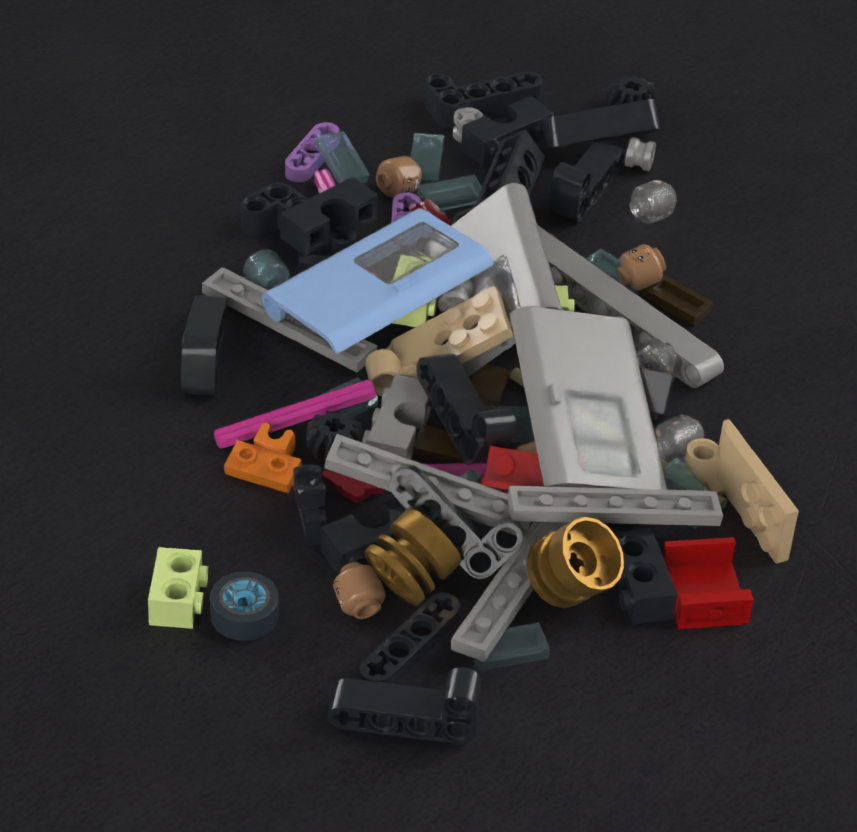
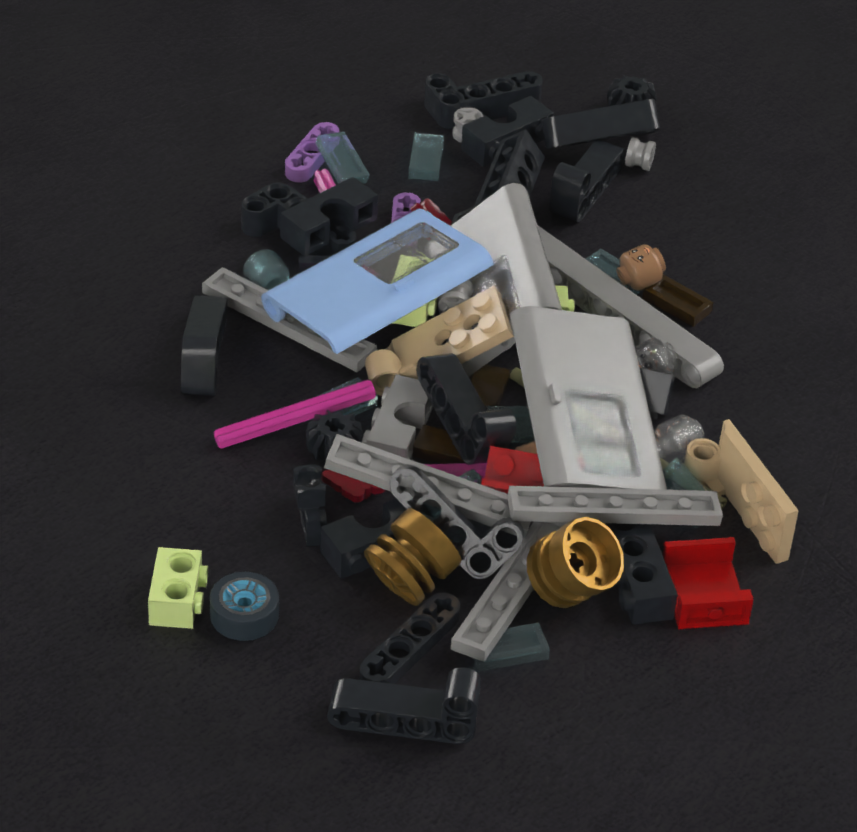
(266, 462): orange plate -> none
(359, 590): medium nougat head -> none
(398, 176): medium nougat head -> none
(451, 192): clear light blue tile -> none
(653, 201): clear head -> none

